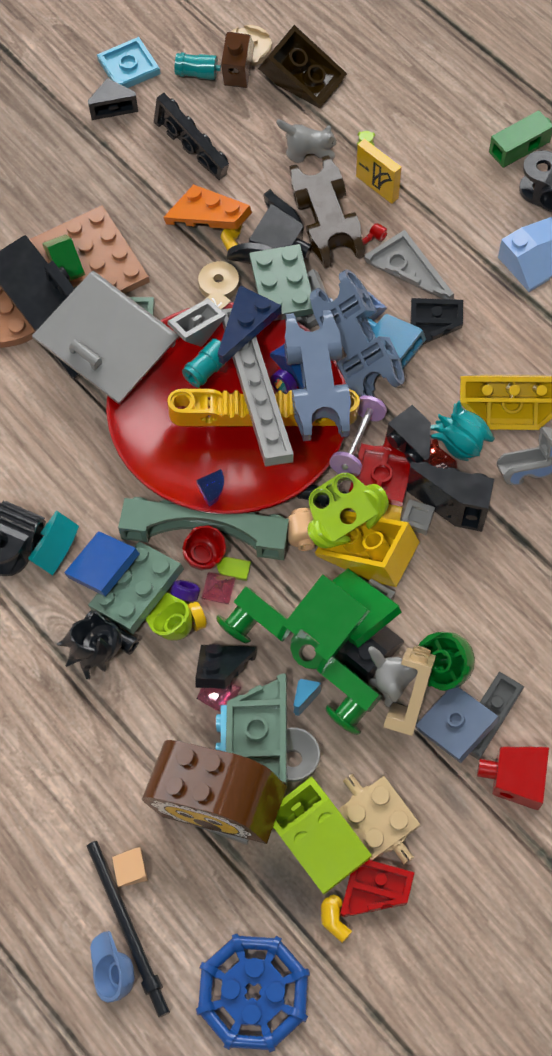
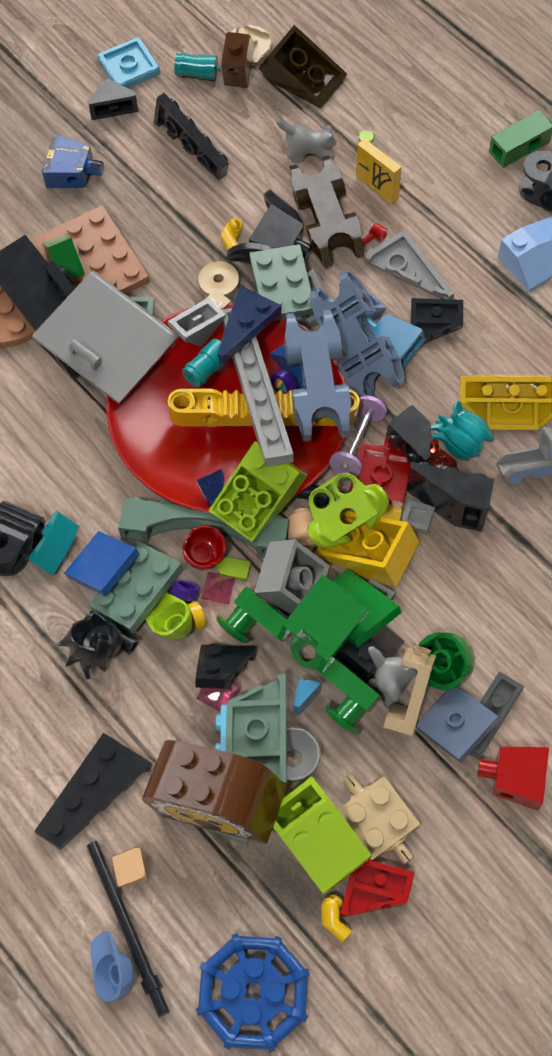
(69, 164): none -> torso
(96, 783): none -> black wing
(208, 207): orange wing -> none
(256, 494): none -> lime slope
(288, 574): none -> light grey brick

